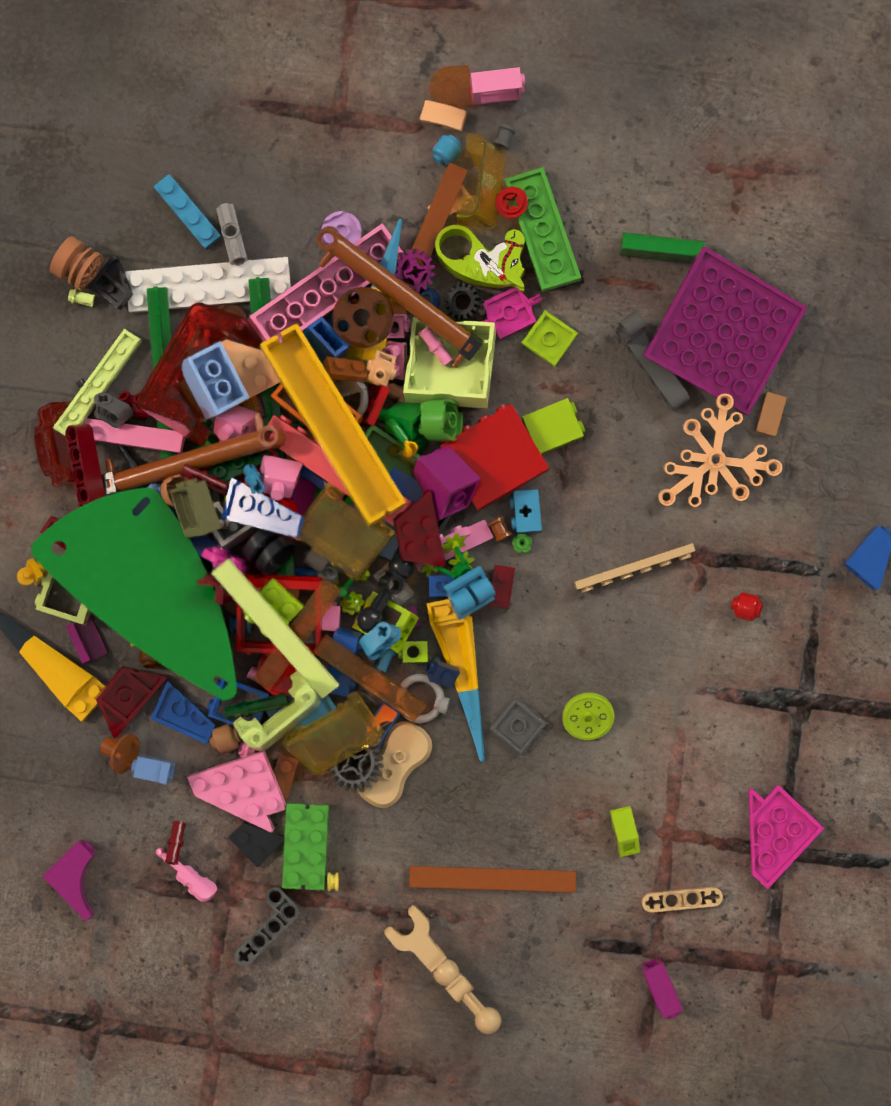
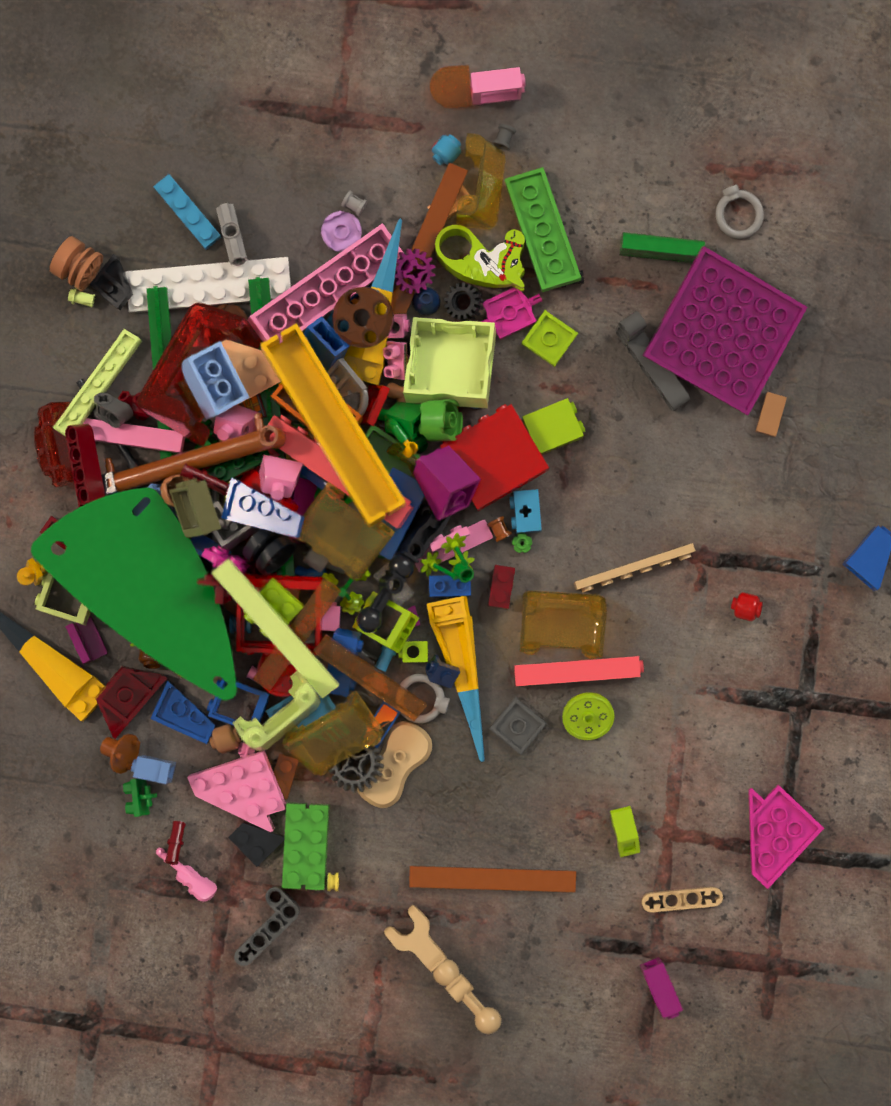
(68, 877): magenta arch -> none
(141, 797): none -> green hips
(252, 707): dark green pin -> none
(253, 479): dark azure pin -> none
(329, 573): sand blue tile -> none
(346, 369): dark orange plate -> none
(354, 203): none -> light grey bush
(379, 640): dark azure piece -> none
(381, 368): light nougat brick -> none
(402, 294): dark orange piece -> none
(419, 533): dark red wing -> none
(436, 346): bright pink pin -> none
(444, 115): light nougat slope -> none
(469, 592): dark azure plate -> none
(509, 194): red gear -> none
(563, 622): none -> clear yellow windscreen
(578, 671): none -> coral brick
(695, 474): light nougat plant -> none
(733, 193): none -> light grey piece

